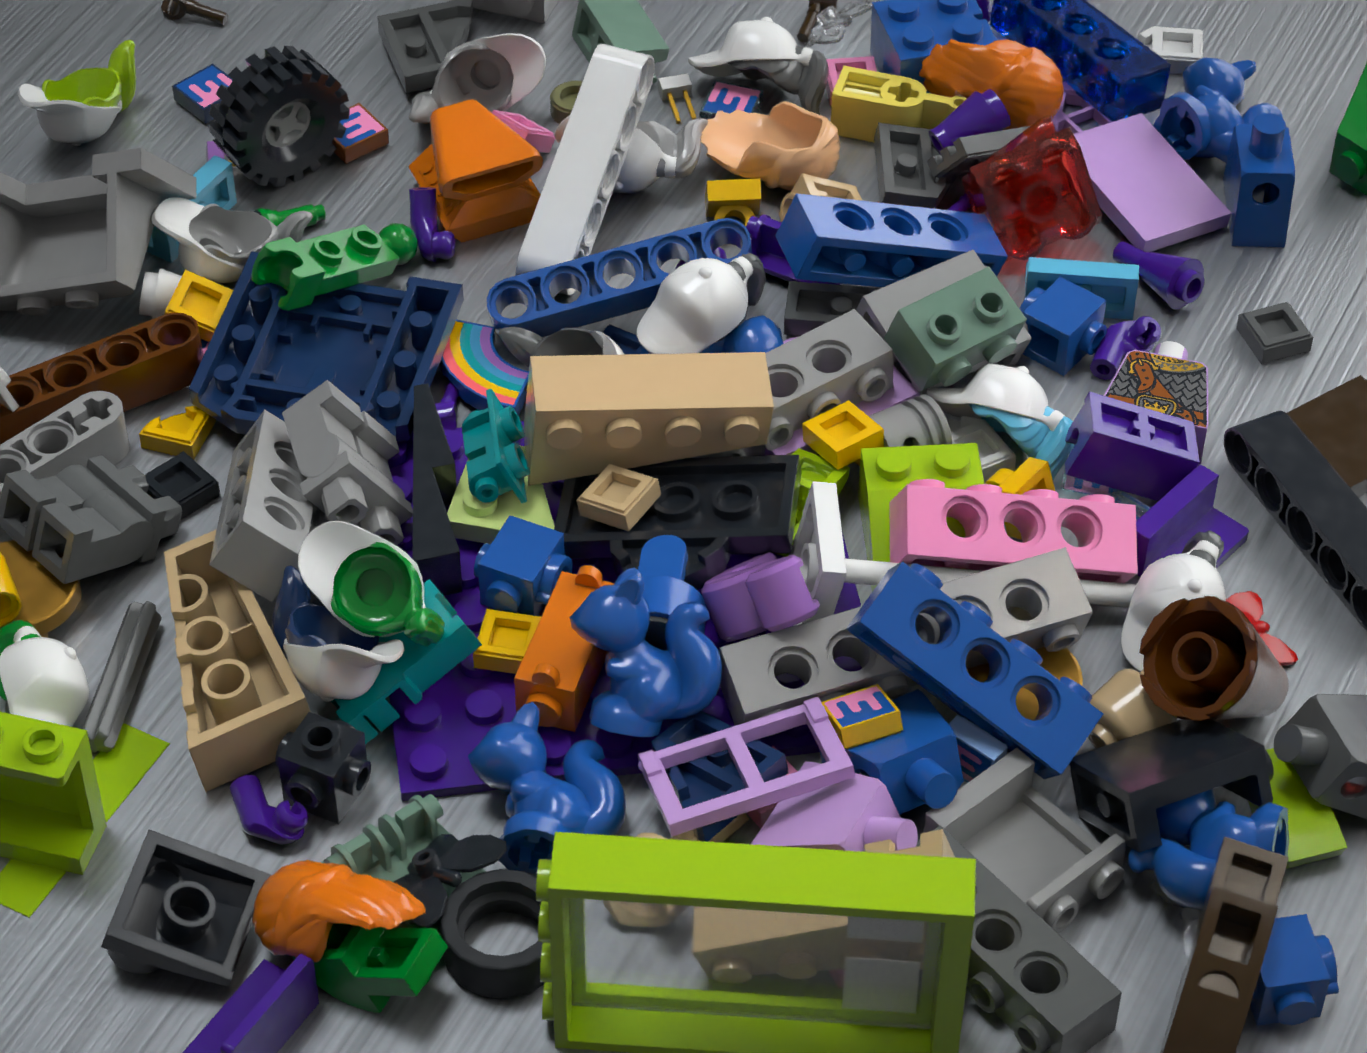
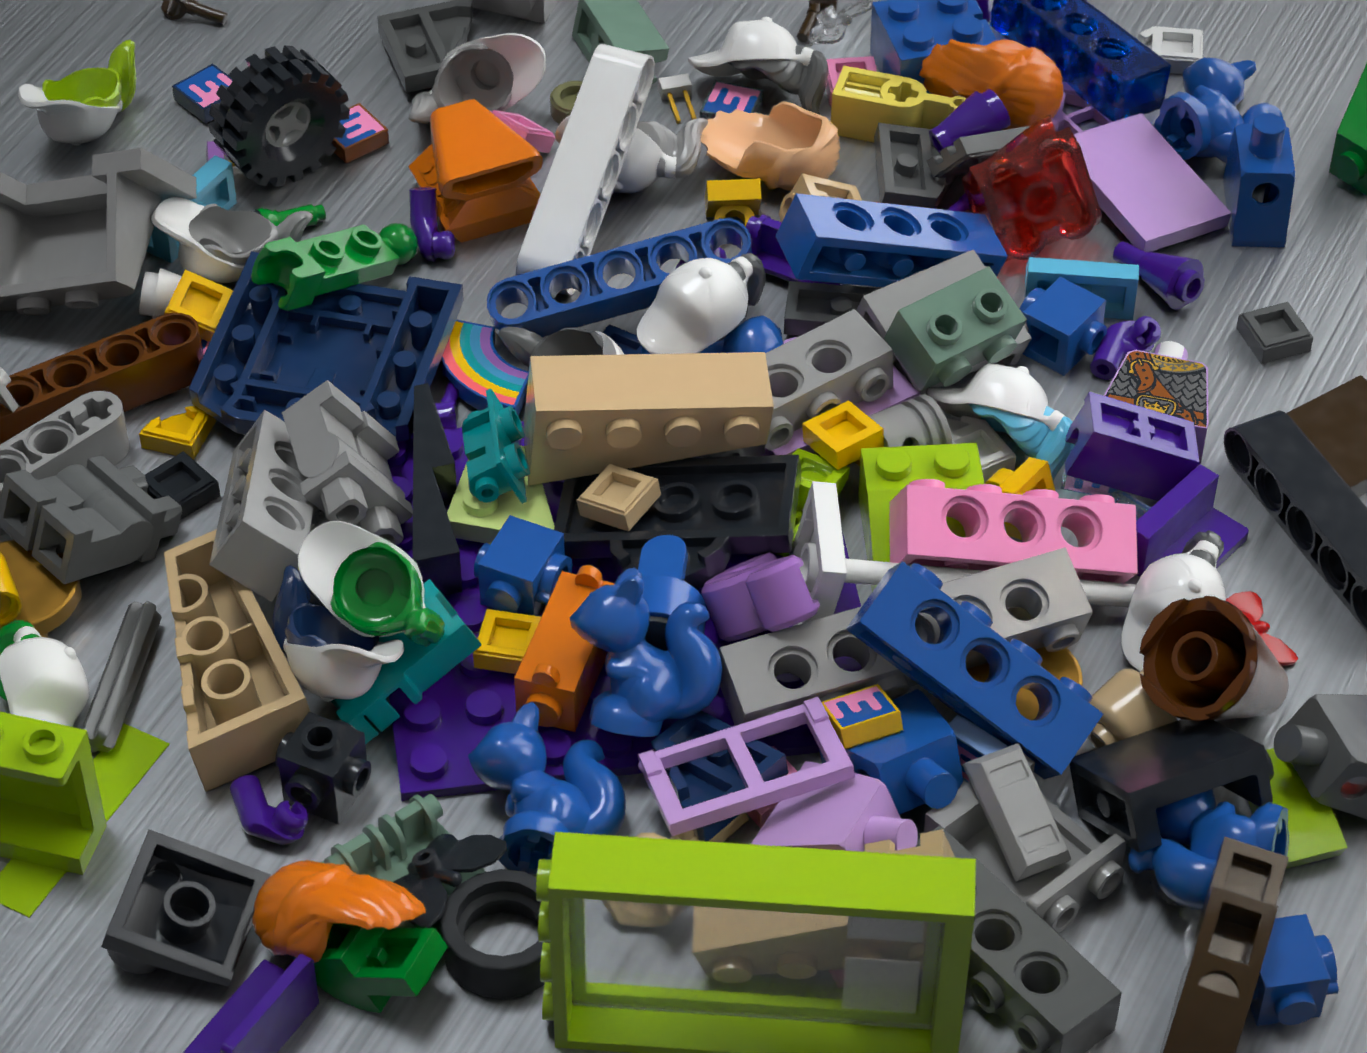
(1017, 812): none -> light grey tile

